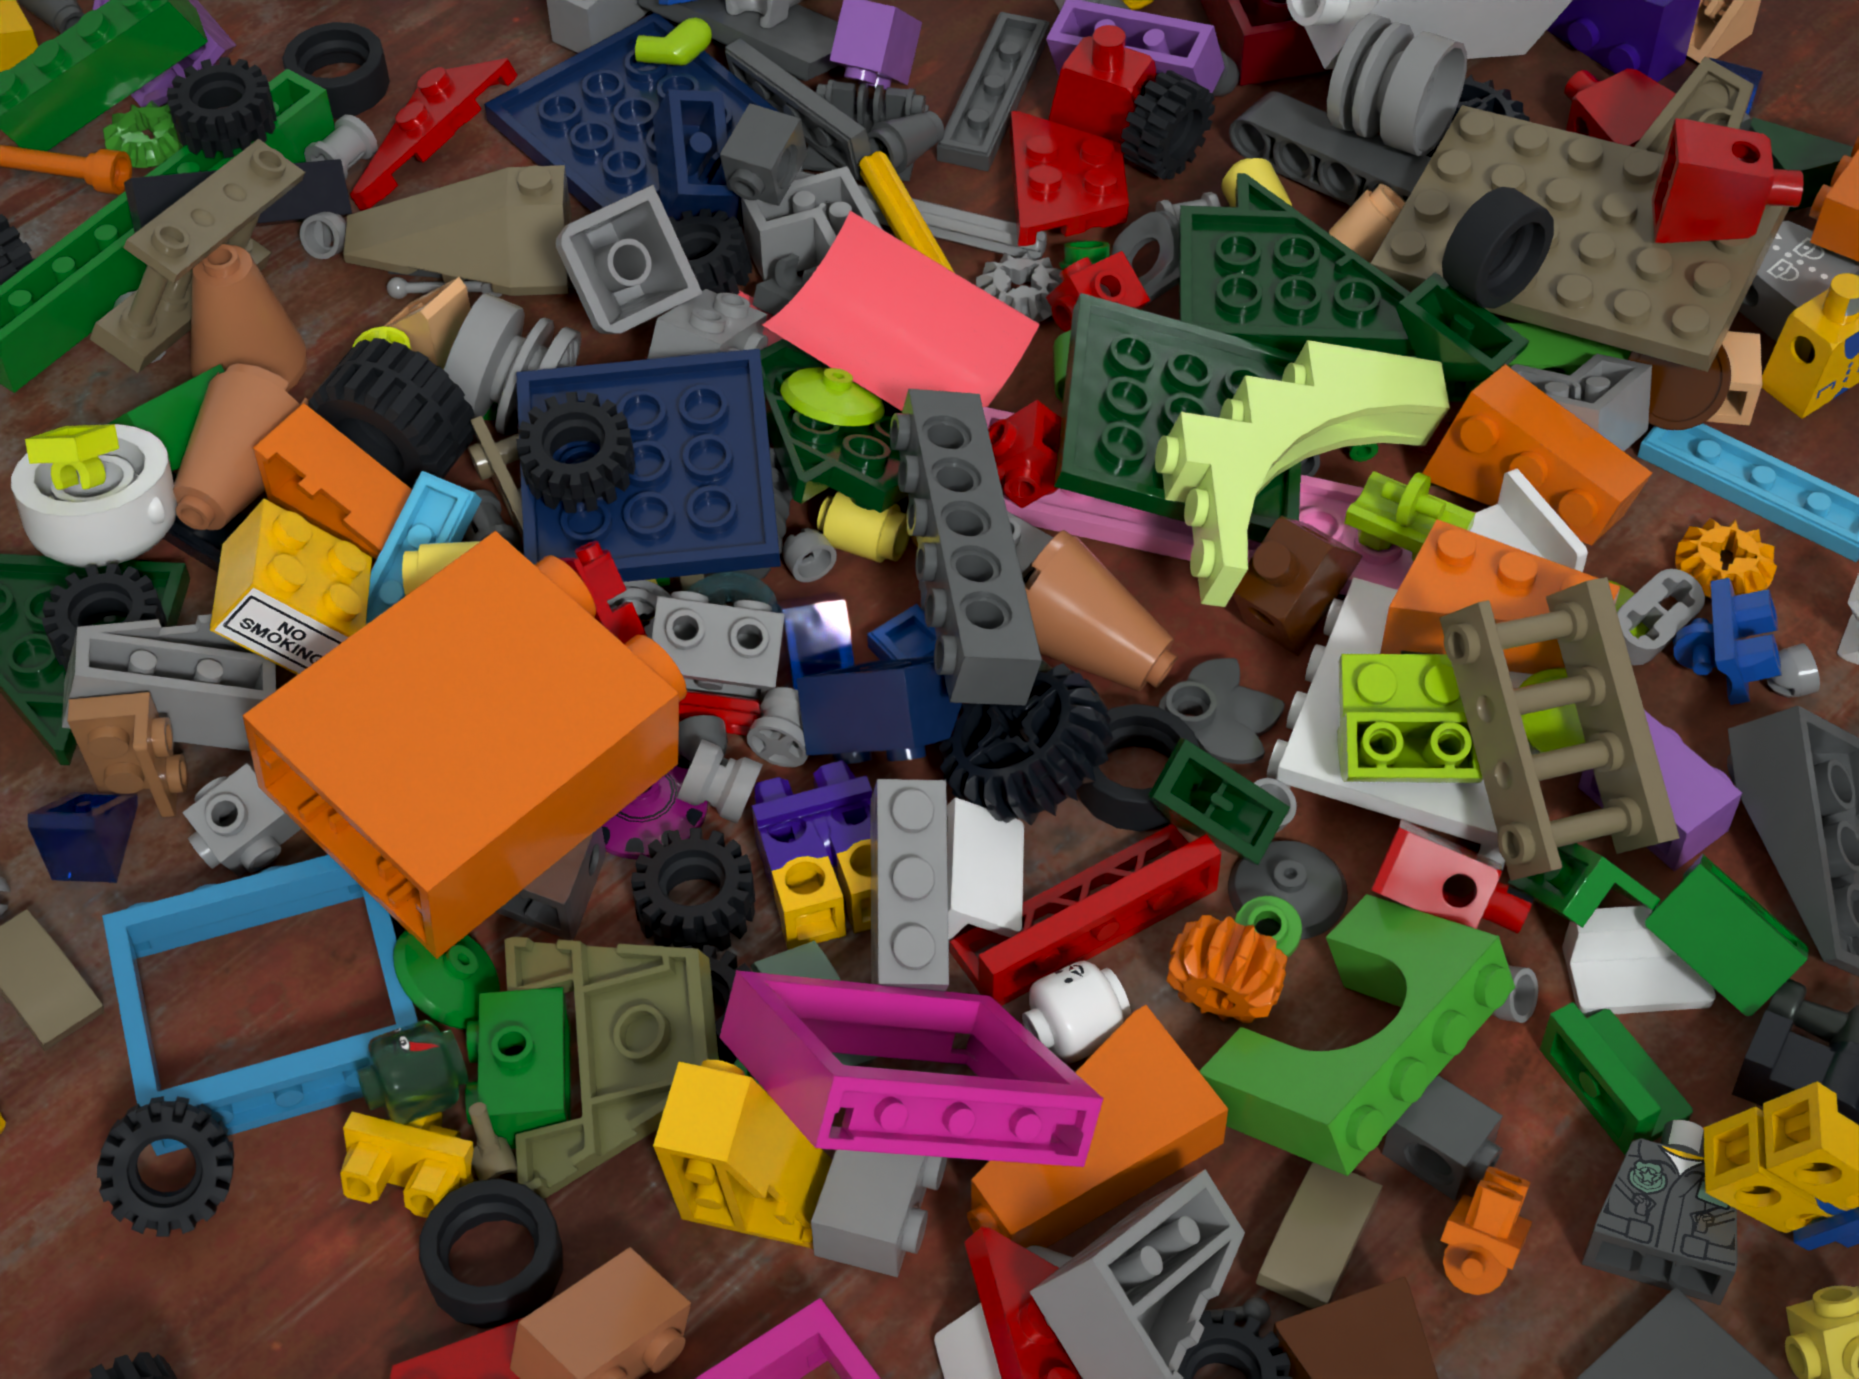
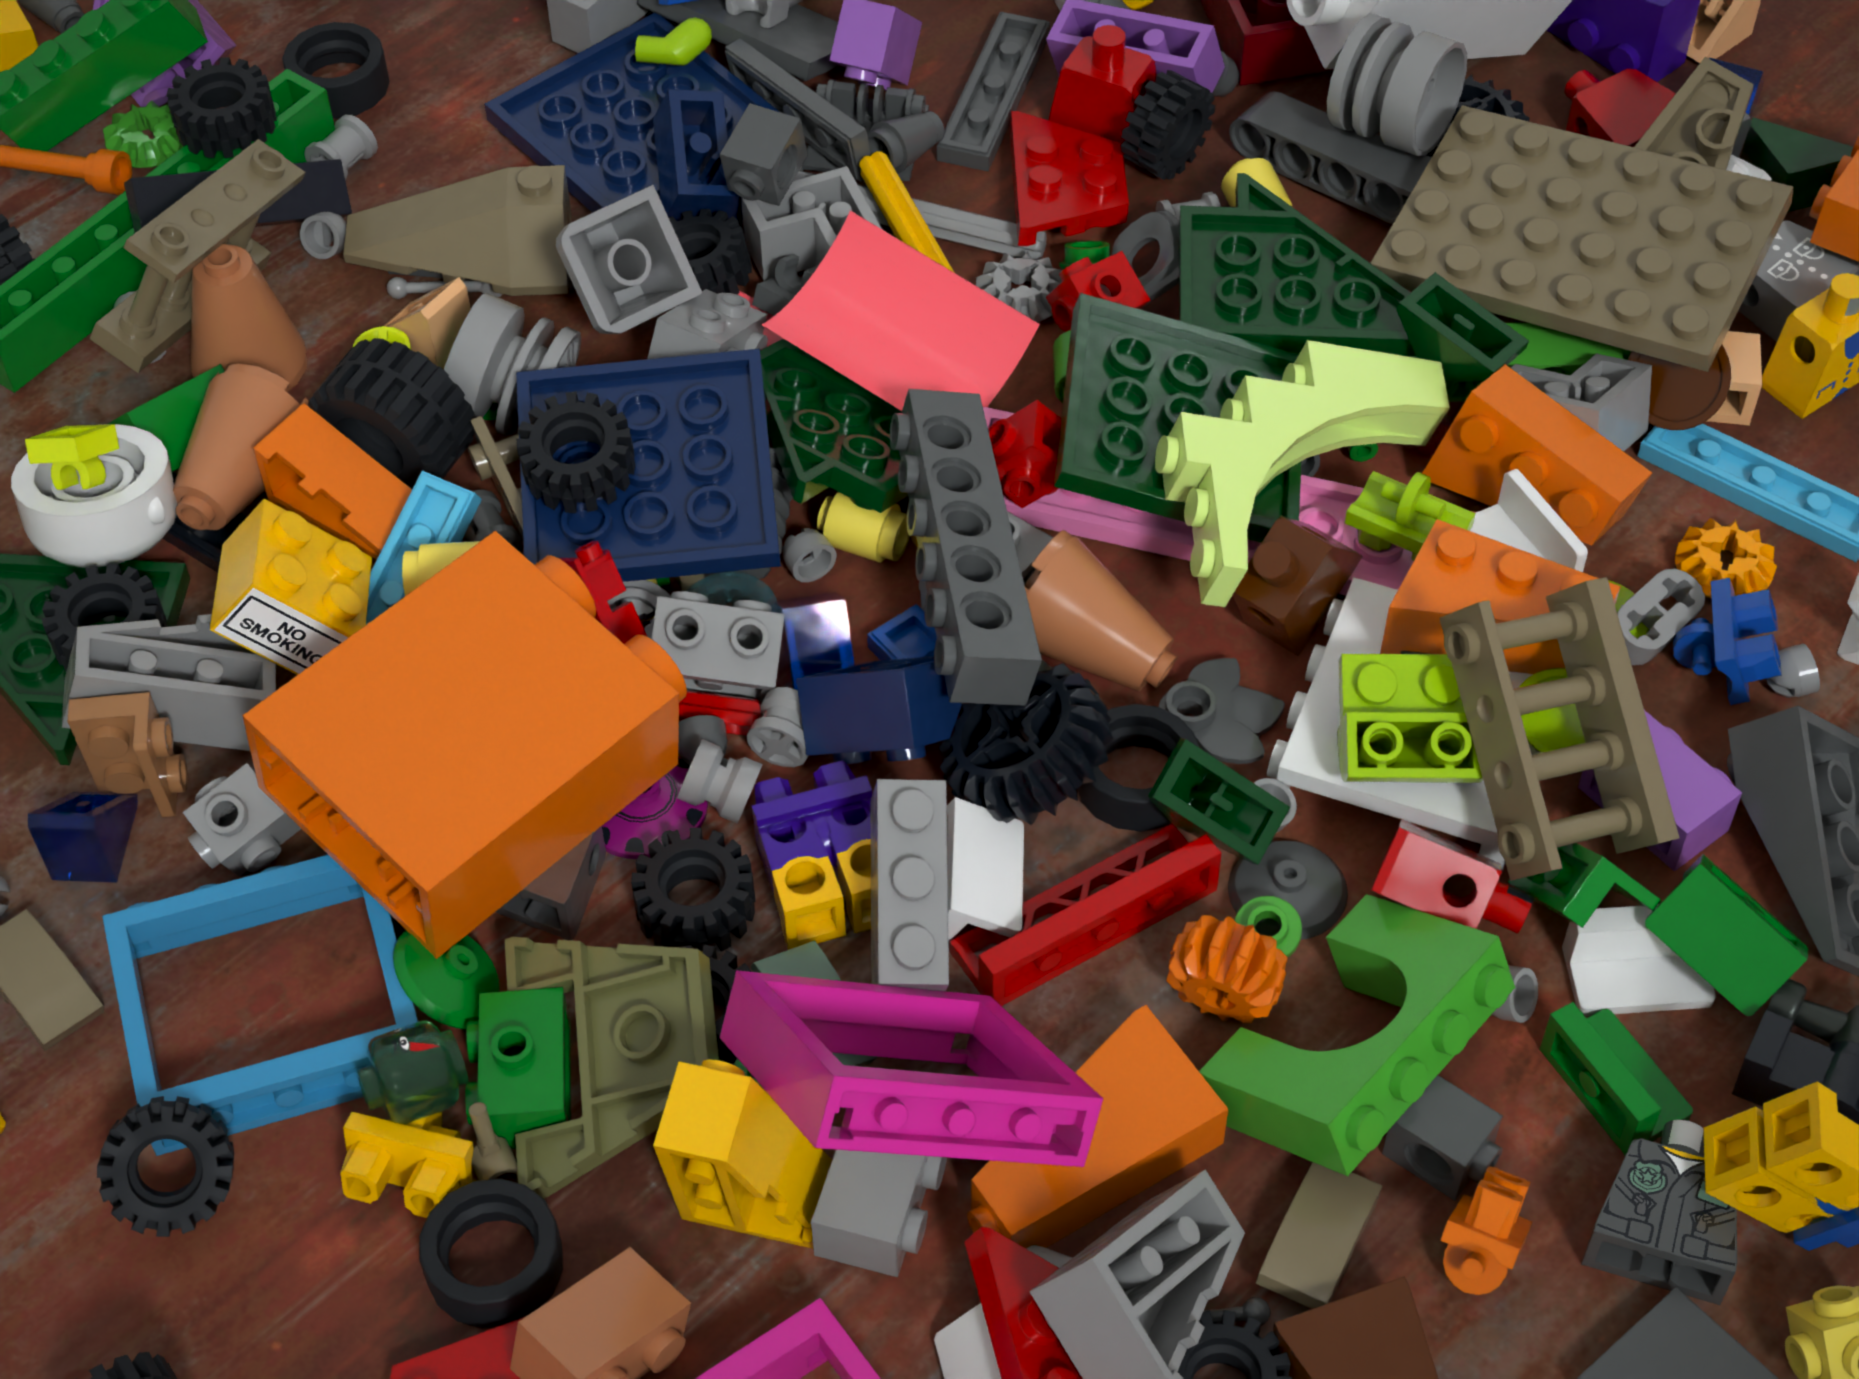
(430, 118): red wing -> none
(831, 397): lime piece -> none
(1076, 1010): white head -> none
(1368, 221): light nougat brick -> none
(1497, 247): black tyre -> none
(1717, 184): red torso -> none

